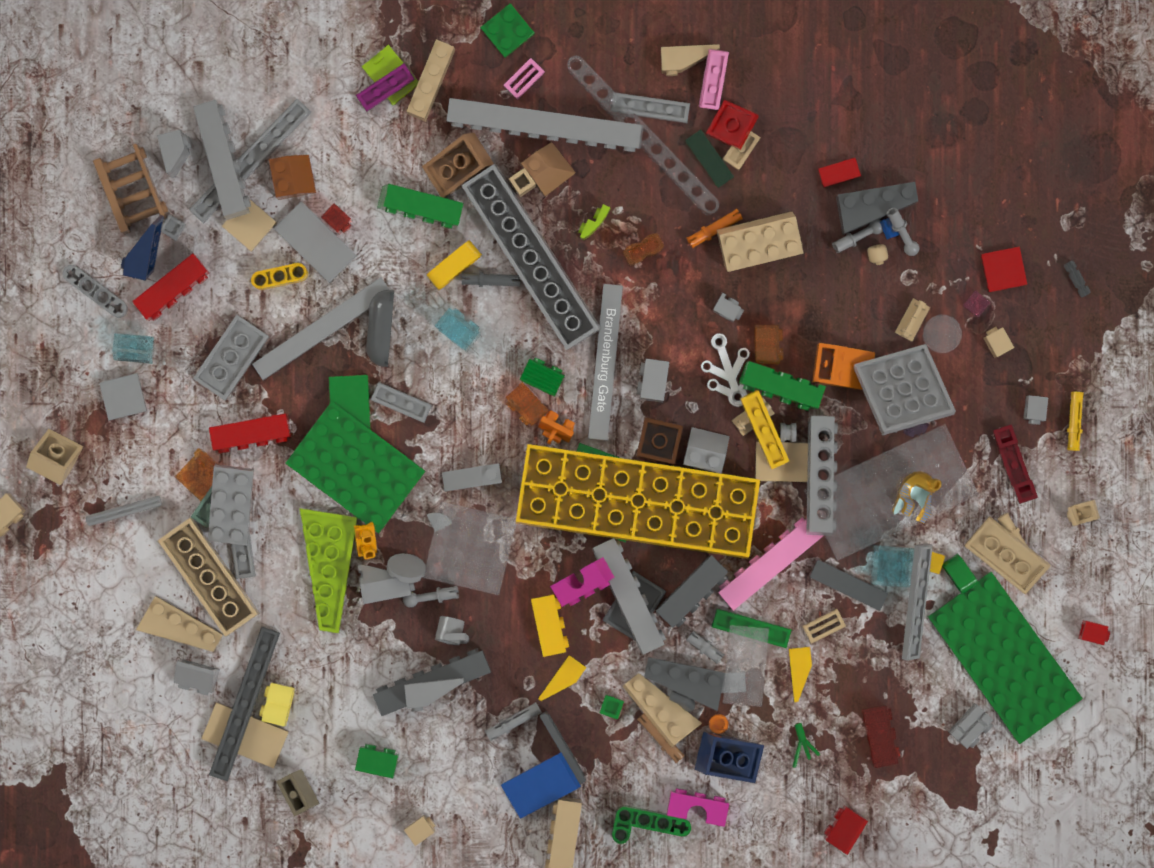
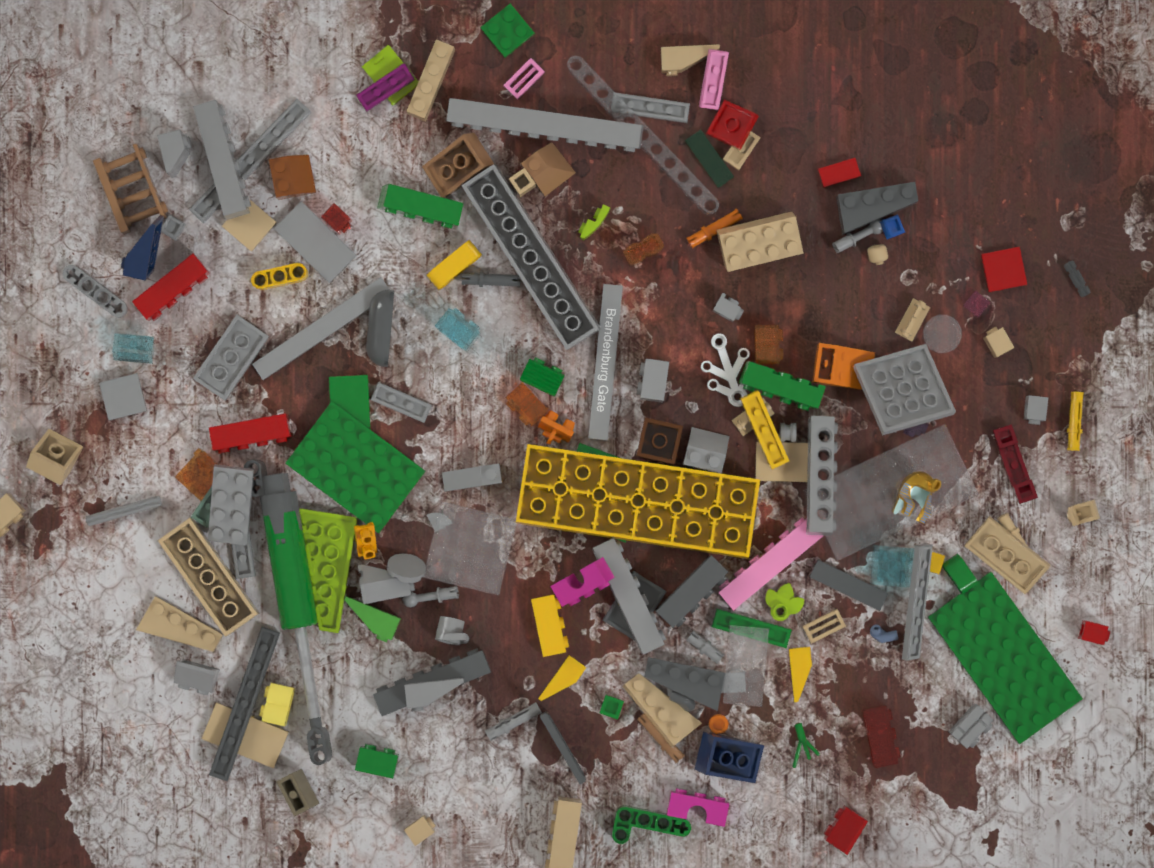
(292, 585): none -> piece
(376, 620): none -> bright green slope
(540, 785): blue tile -> none
(784, 599): none -> lime plate
(882, 636): none -> sand blue arm
(911, 247): light grey pin -> none

